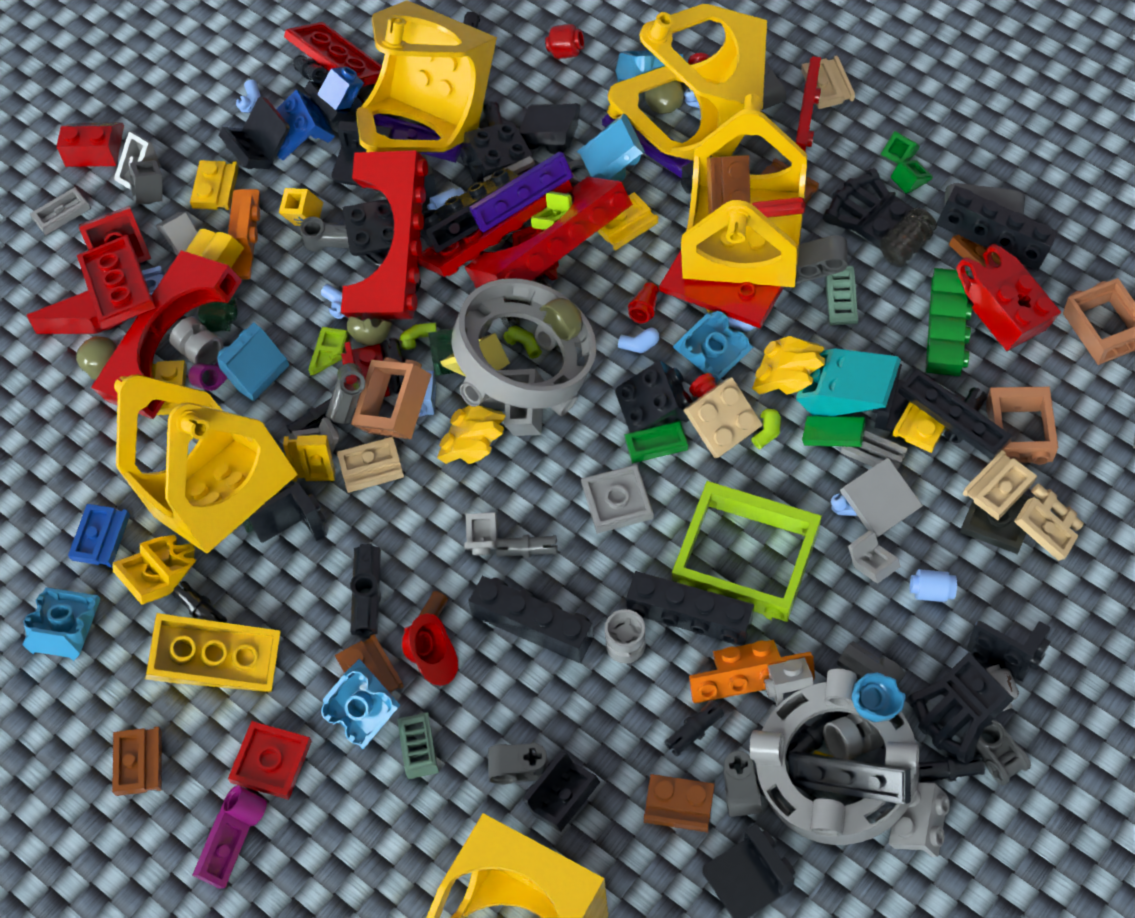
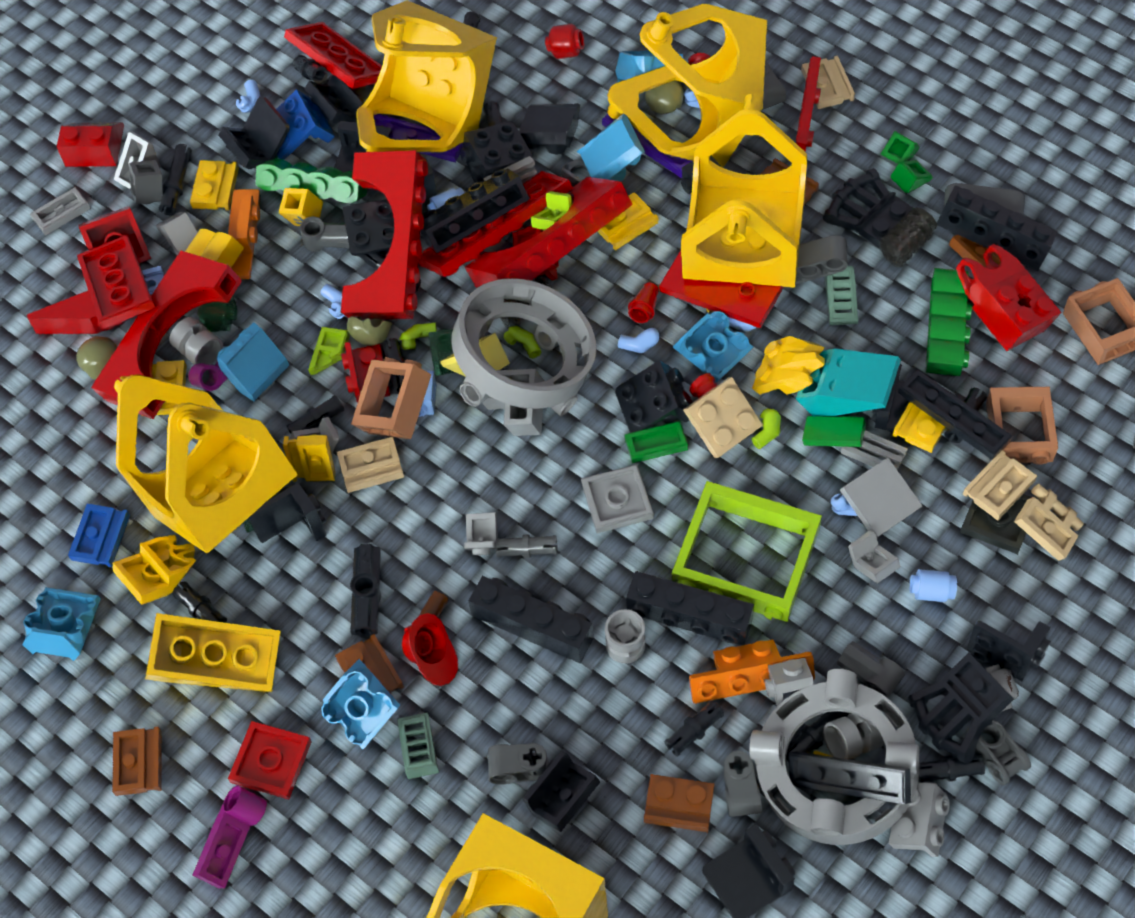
(173, 188): none -> black pin
(322, 182): none -> brick
(340, 87): brick -> none
(345, 395): dark grey piece -> none
(471, 434): yellow plate -> none
(521, 192): dark purple tile -> none
(563, 317): olive hair -> none
(727, 180): dark orange plate -> none
(781, 207): red axle -> none
(877, 697): dark azure hair -> none

